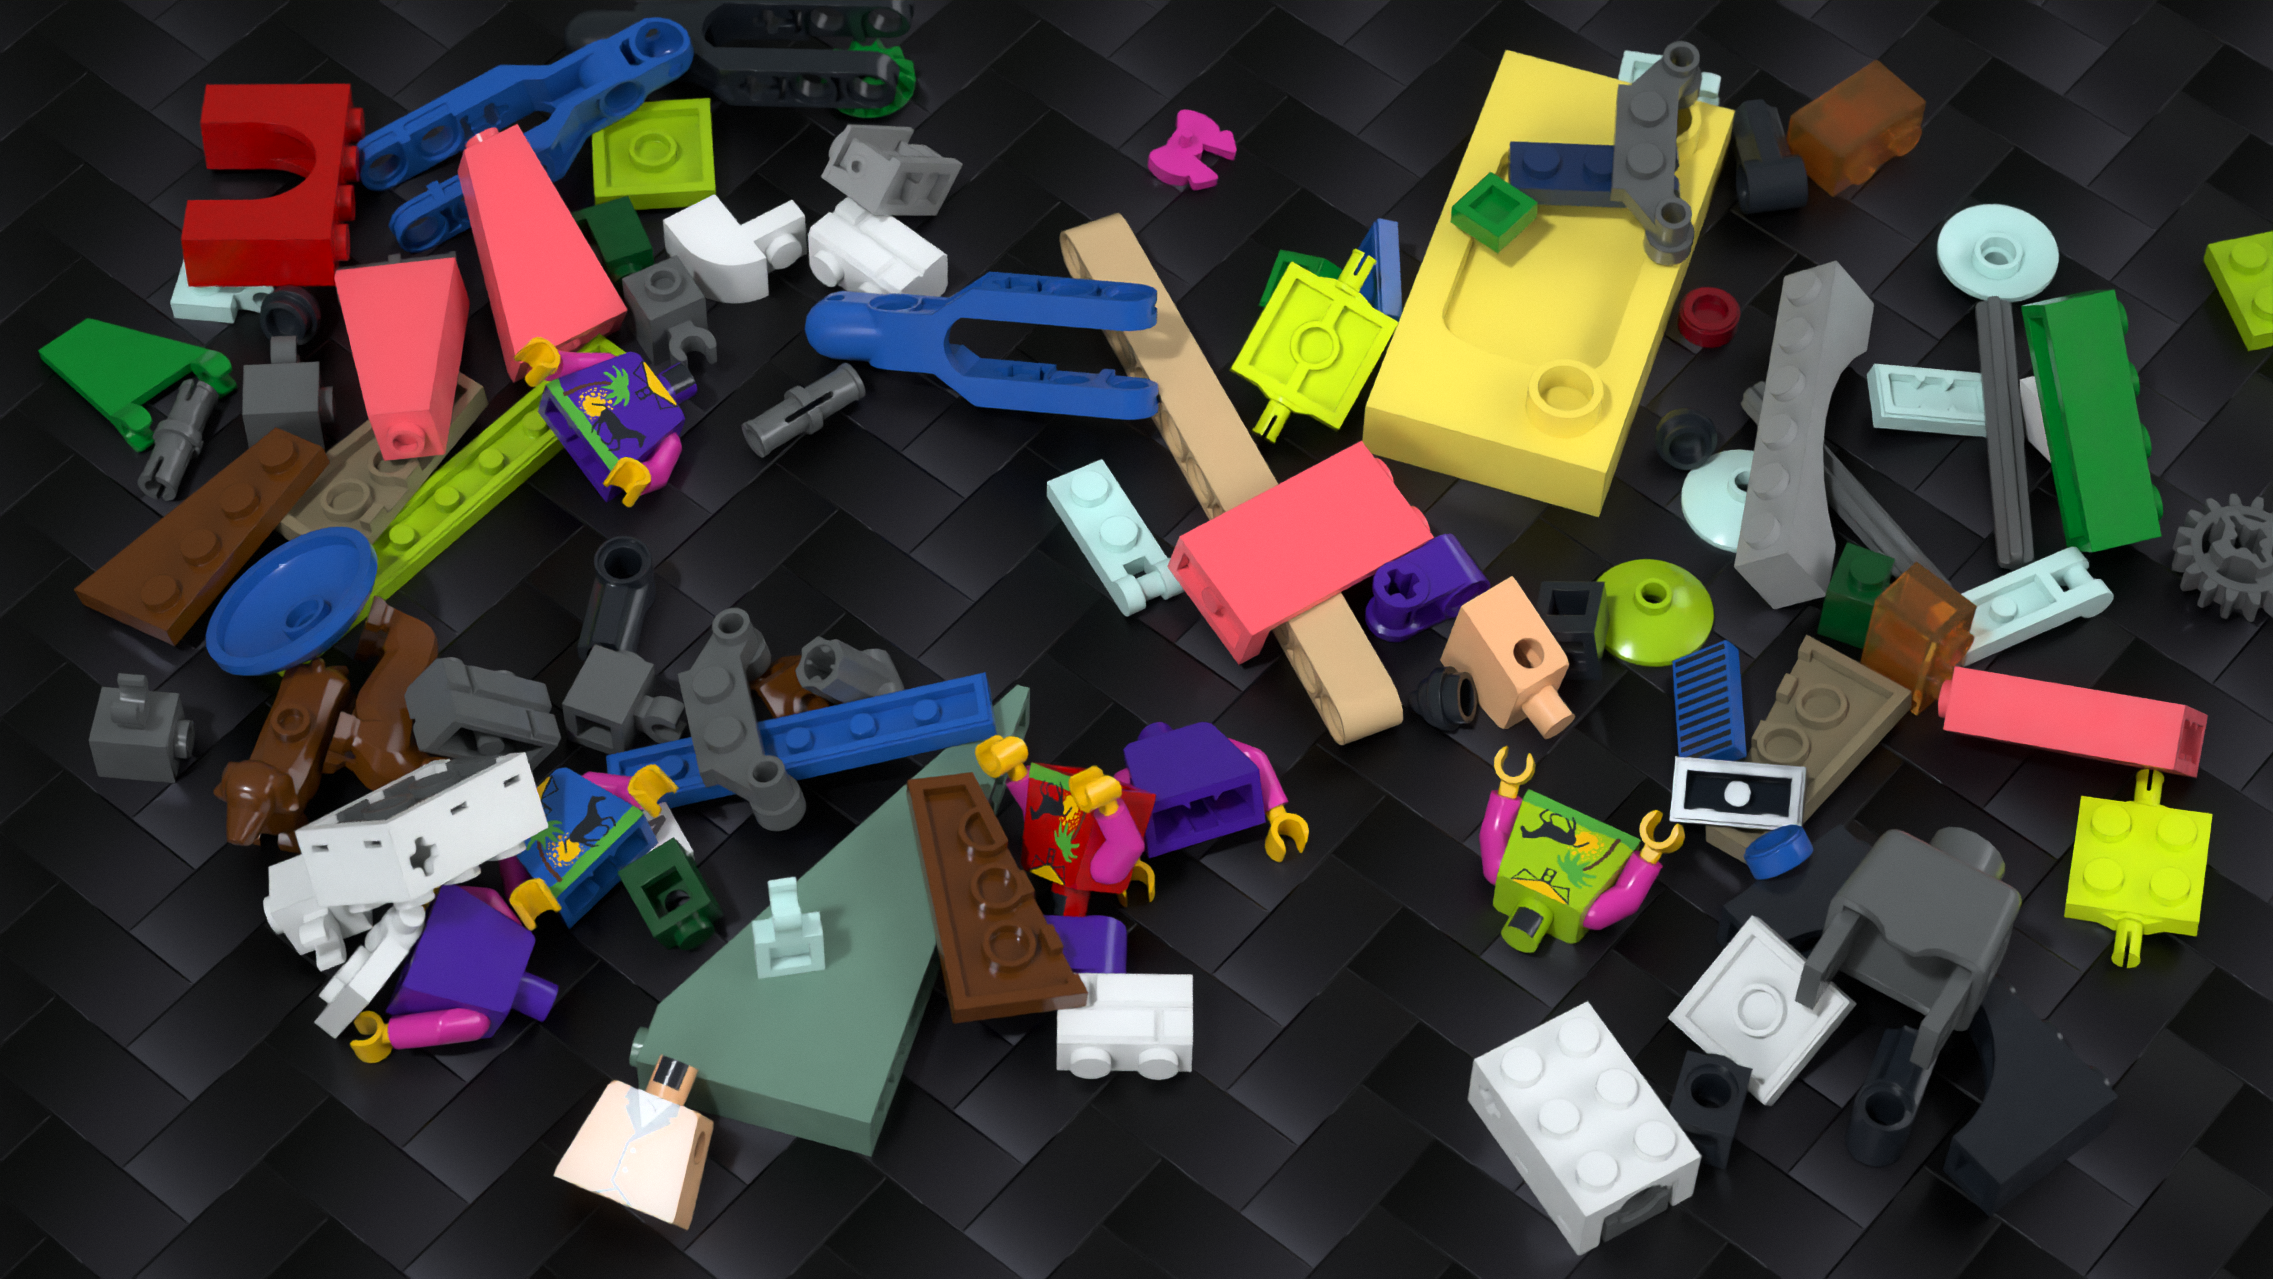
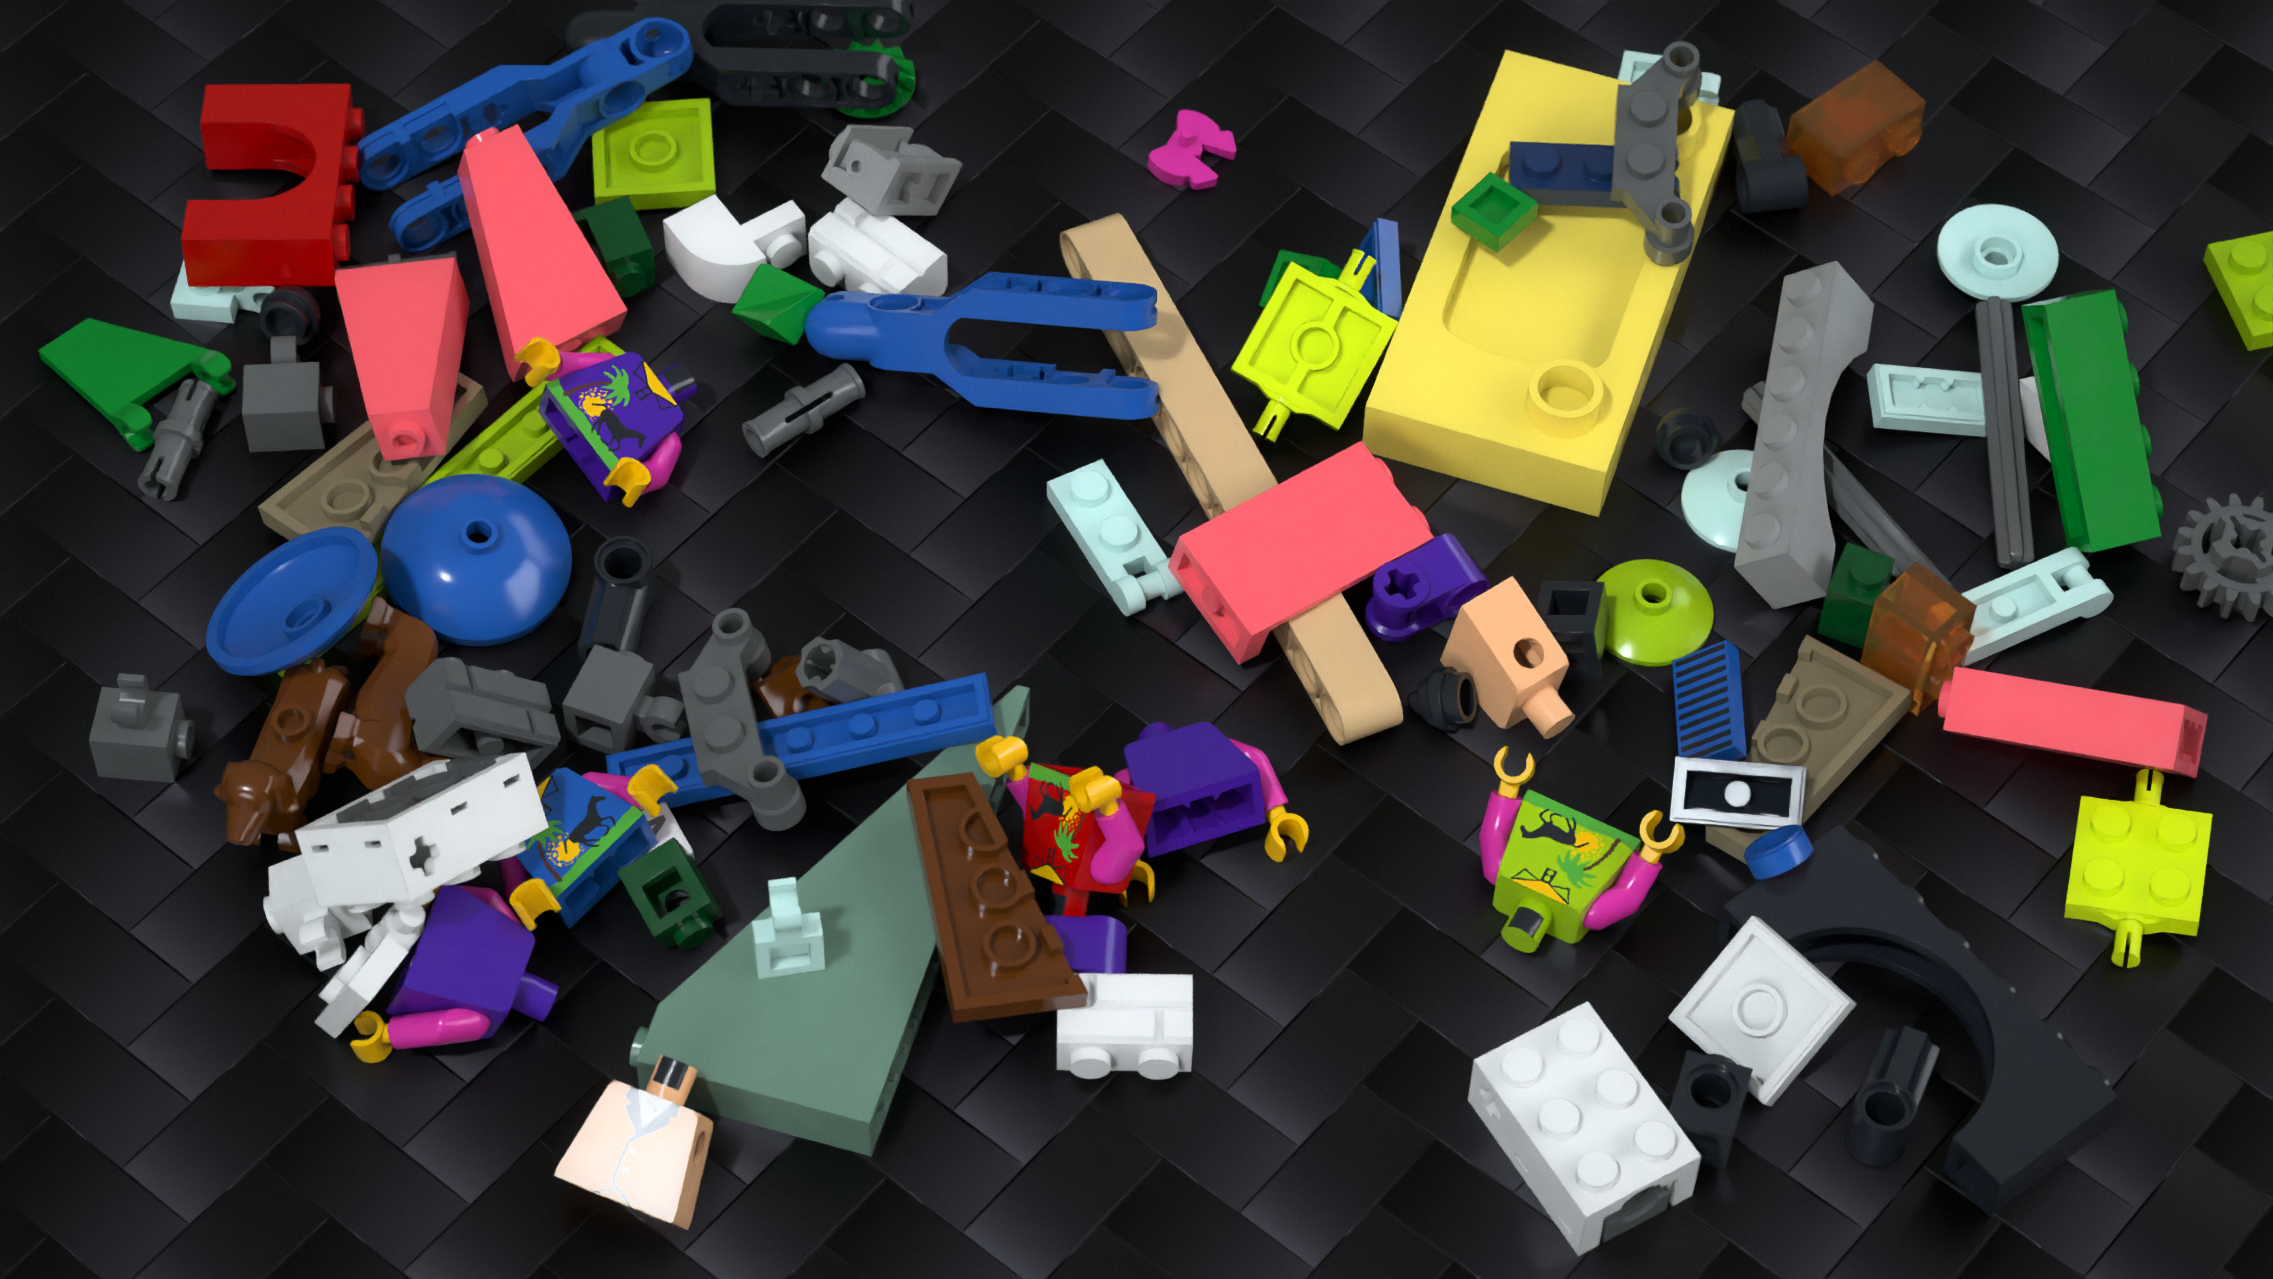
(199, 546): reddish brown wing -> none
(470, 588): none -> blue dish
(668, 313): dark grey brick -> none
(777, 304): none -> green slope
(1708, 317): dark red tile -> none
(1920, 929): dark grey piece -> none

